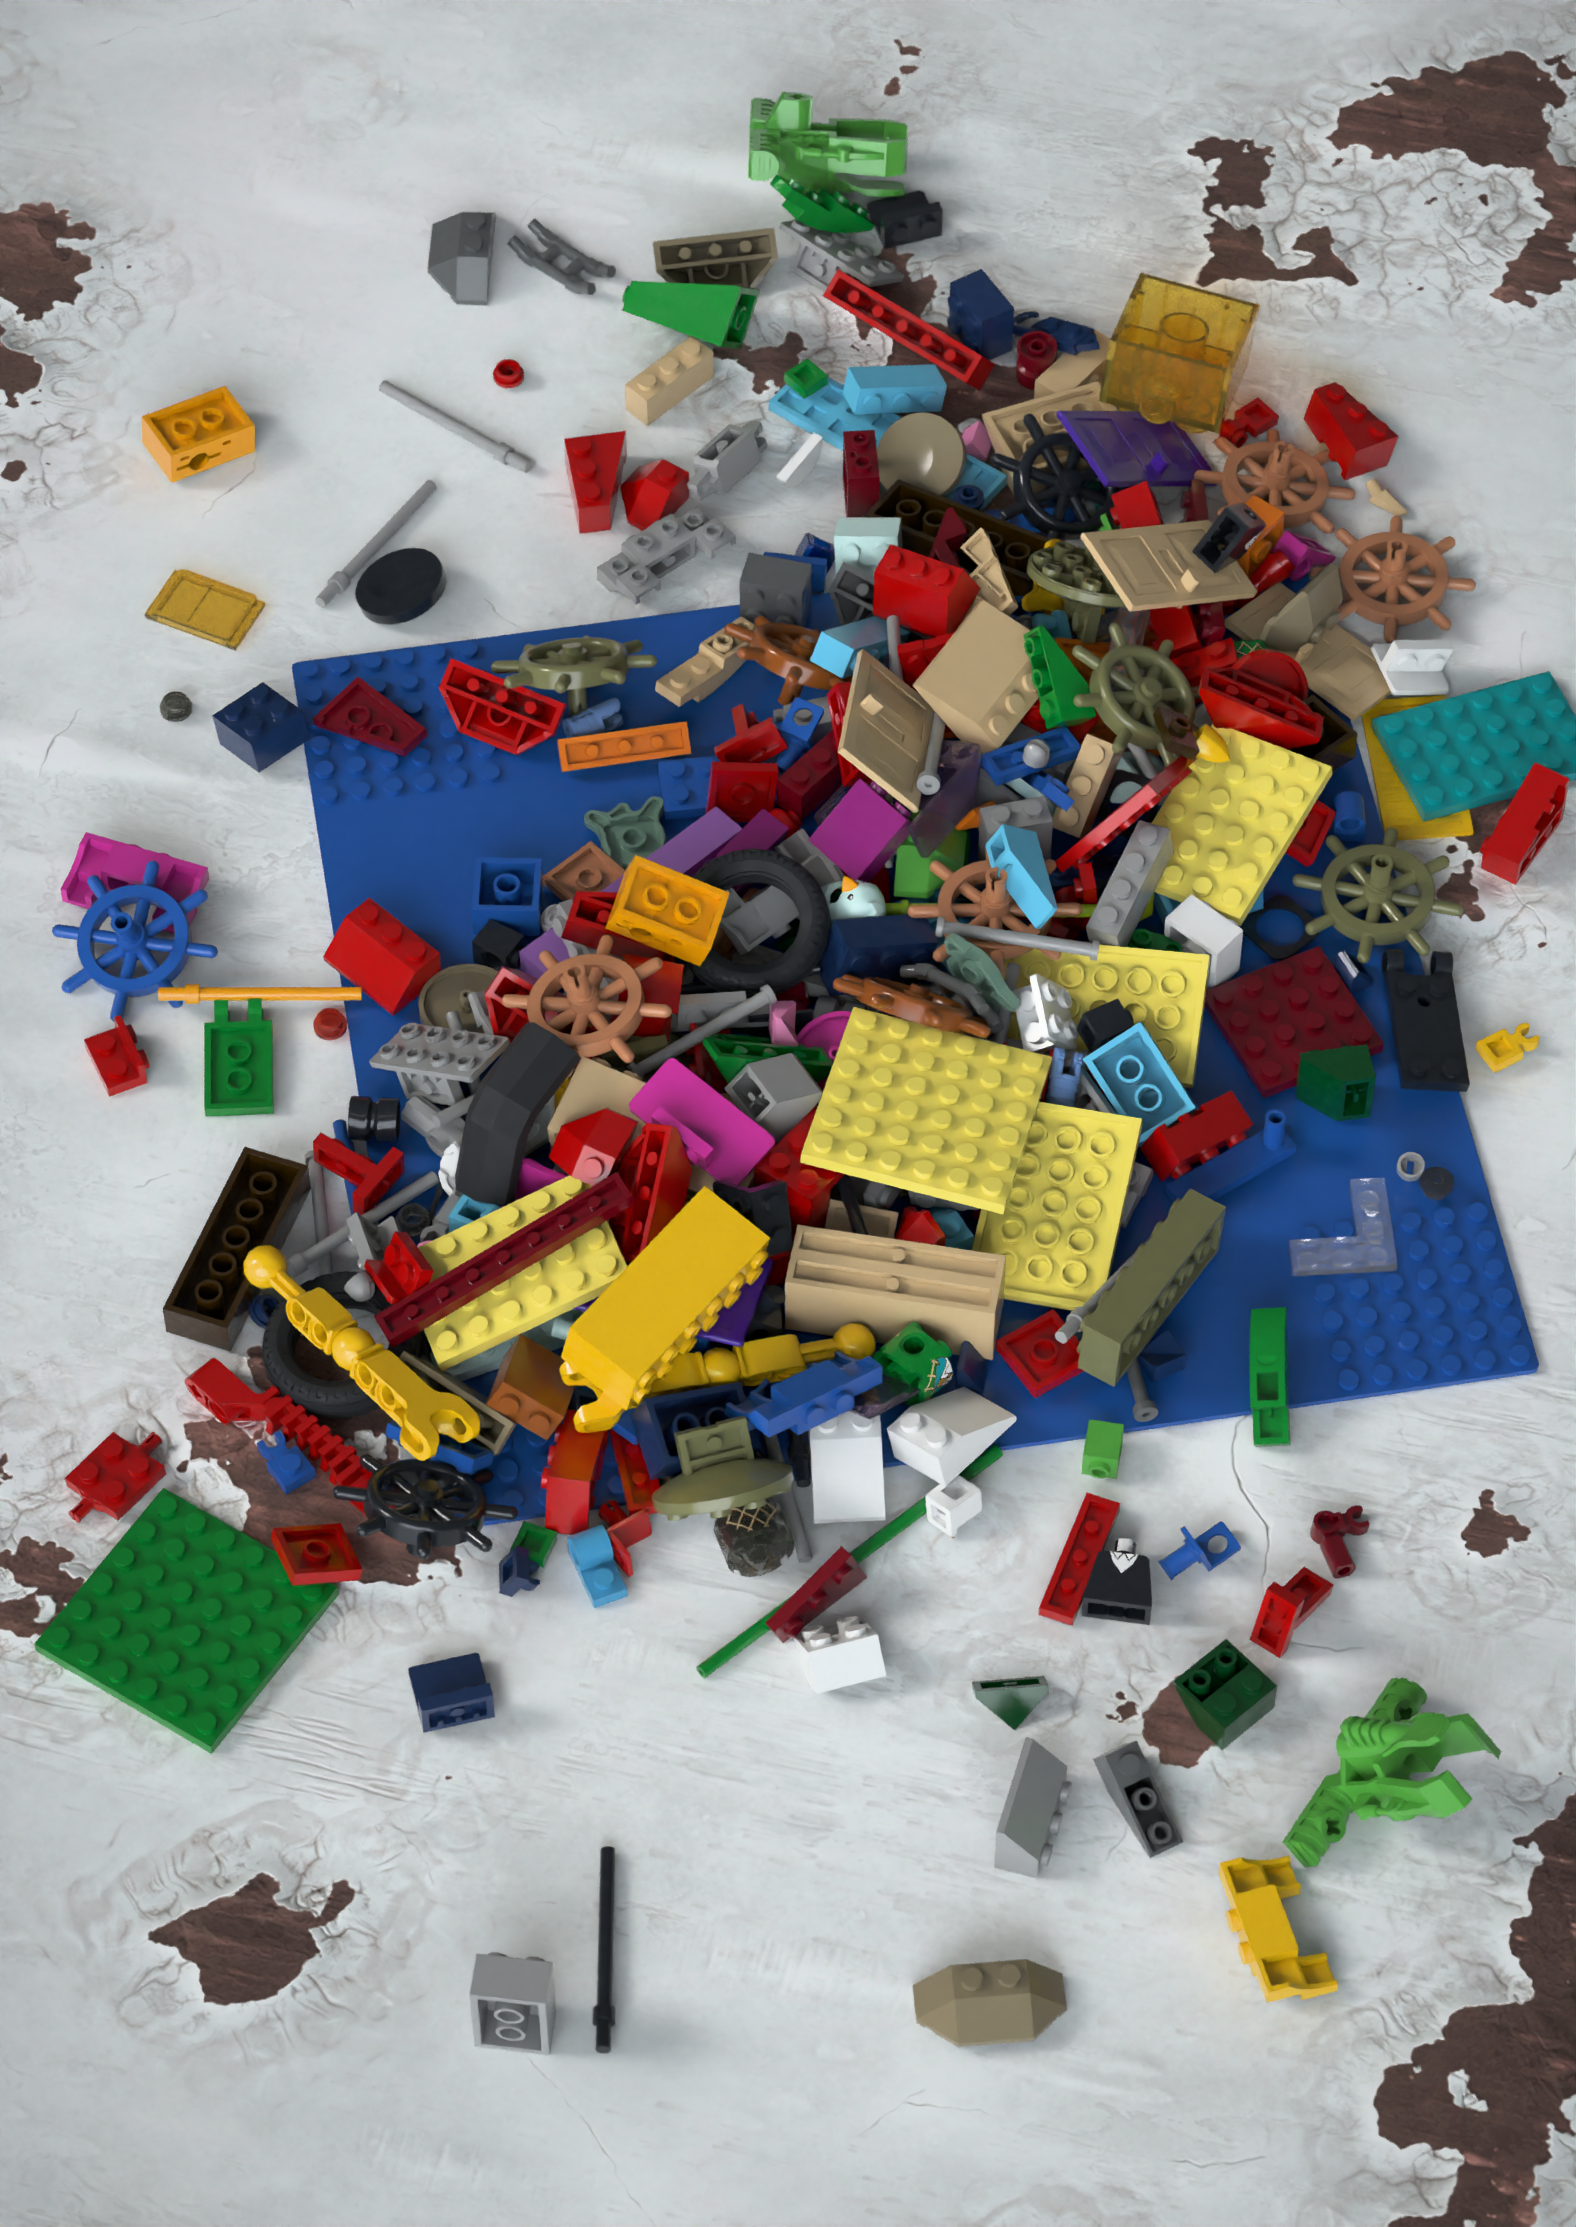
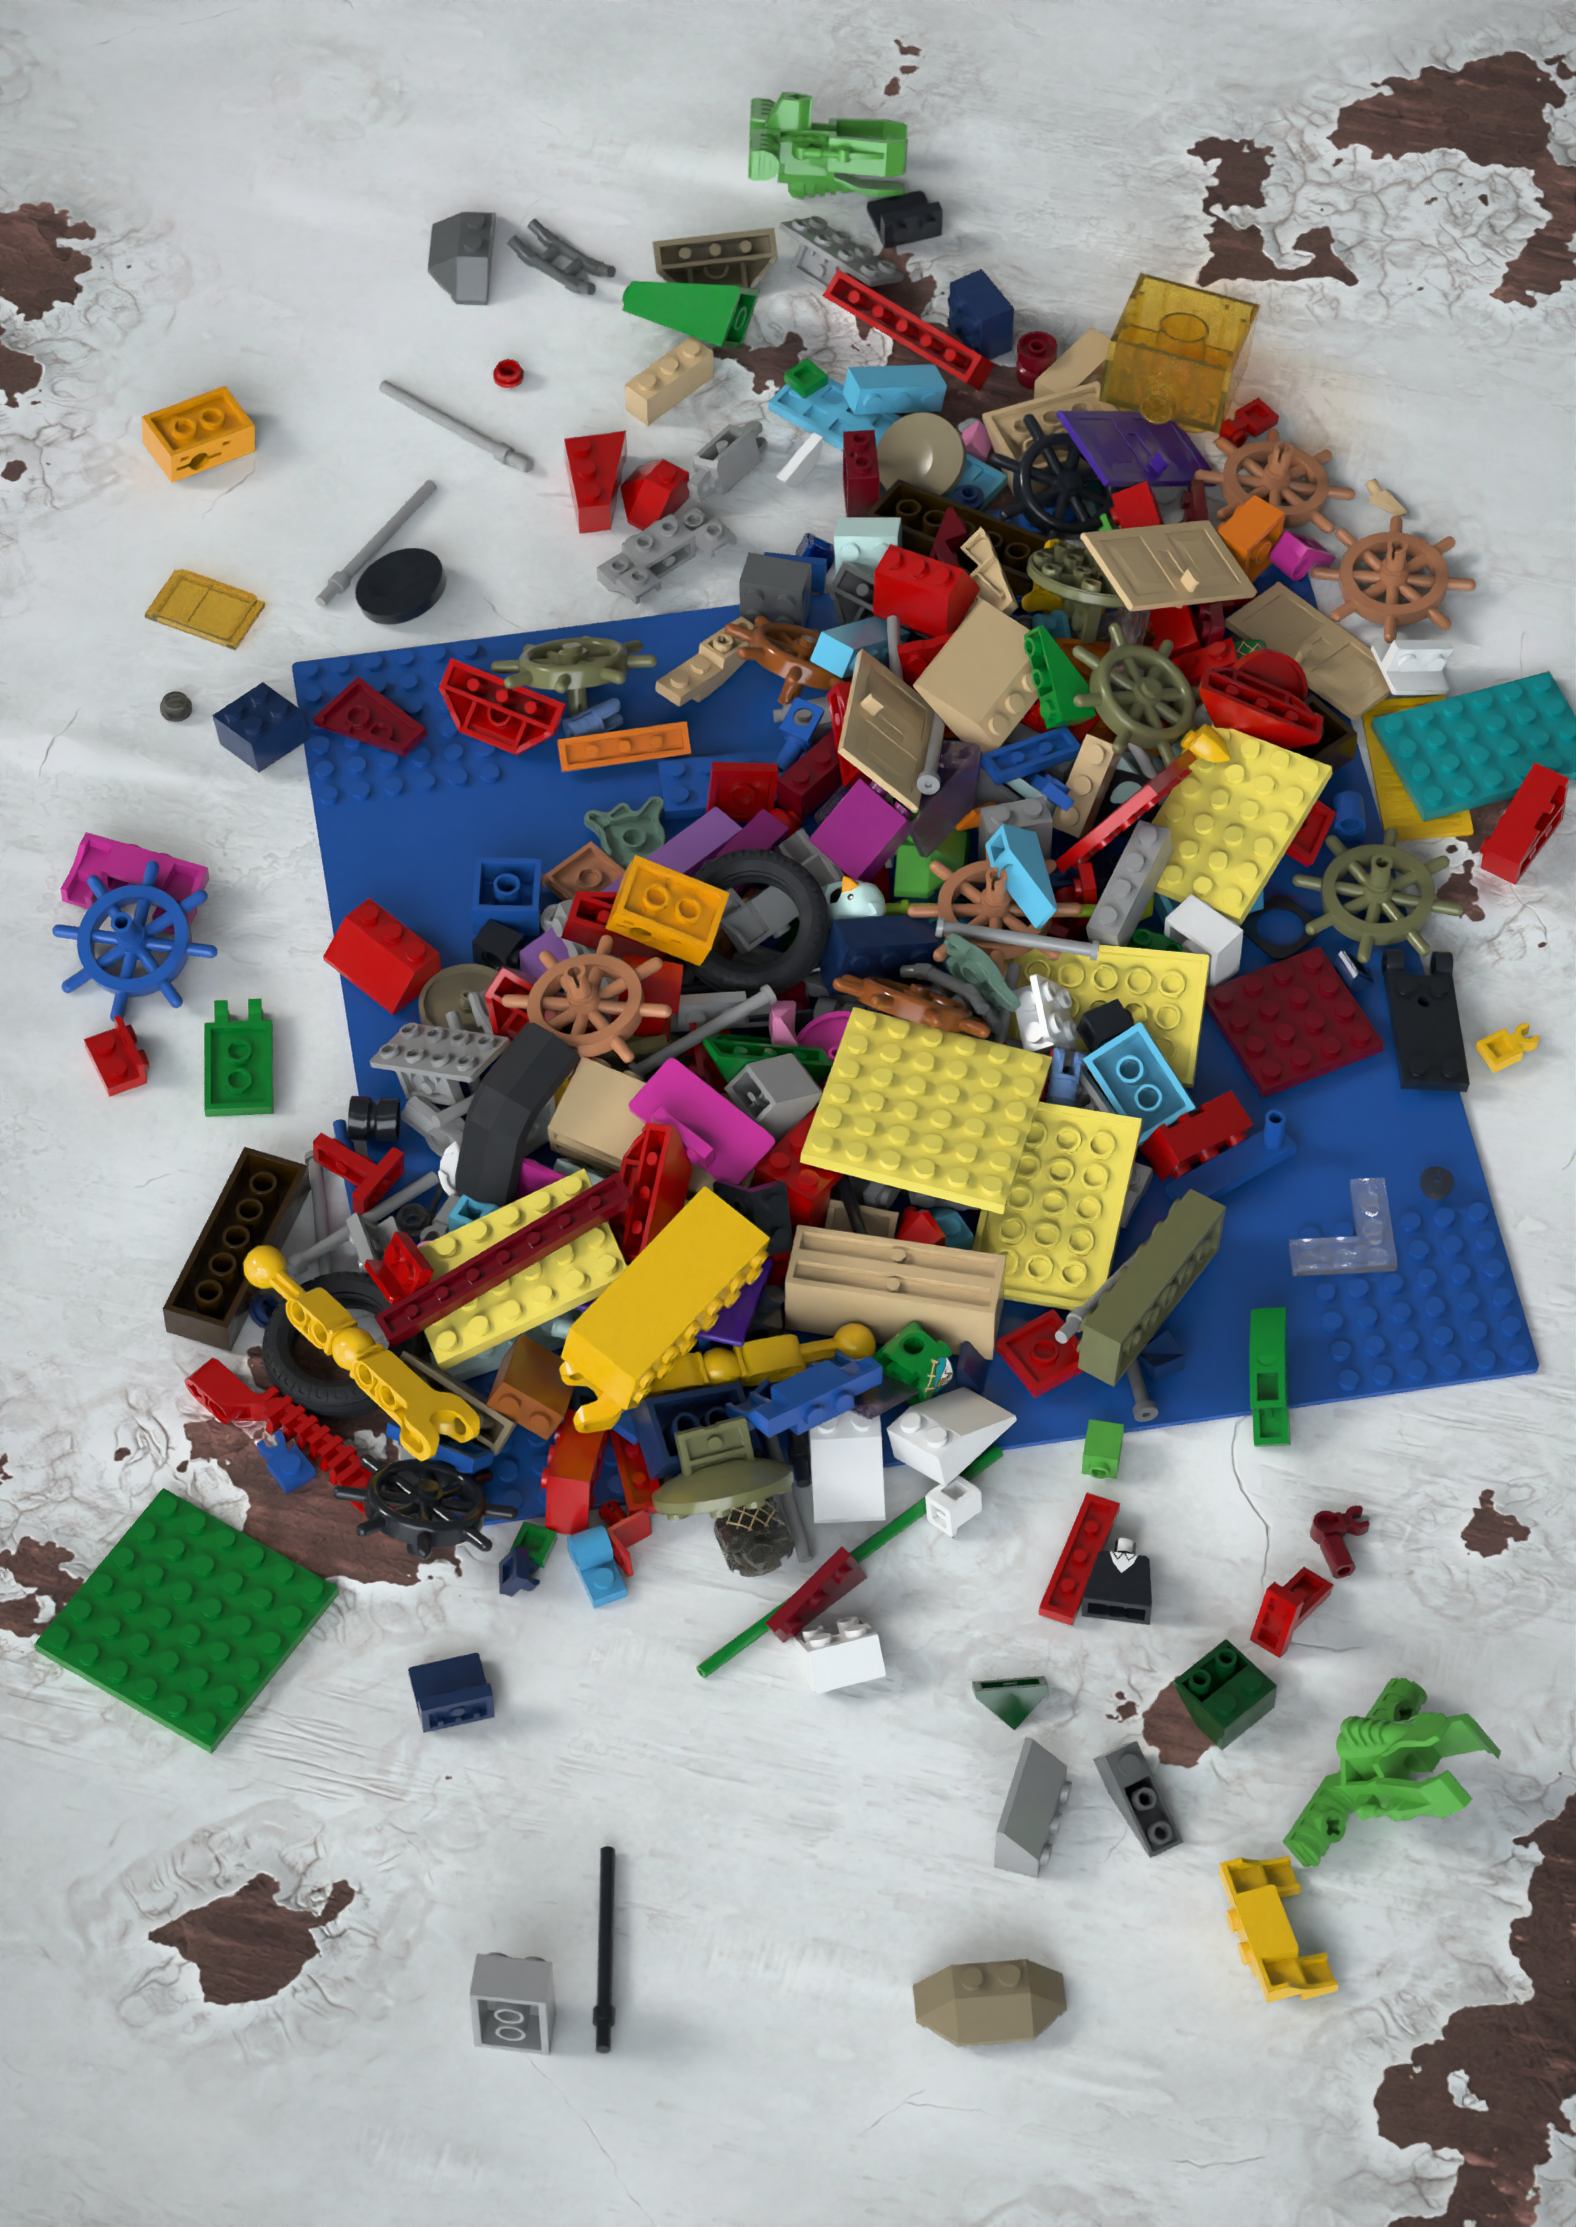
(115, 1476): red plate -> none
(194, 993): light orange bar -> none
(316, 1554): red plate -> none
(330, 1024): clear red plate -> none
(360, 1287): light grey hinge -> none
(593, 1145): red slope -> none
(754, 740): red bracket -> none
(822, 209): green slope -> none
(1036, 753): light grey hinge -> none
(1070, 337): dark blue plate -> none
(1176, 732): dark brown plate -> none
(1197, 1551): blue bracket -> none
(1234, 528): black torso -> none
(1271, 571): red cone -> none
(1307, 613): dark tan wedge -> none
(1337, 1081): dark green slope -> none
(1349, 431): red wedge -> none
(1418, 1166): light grey hinge -> none

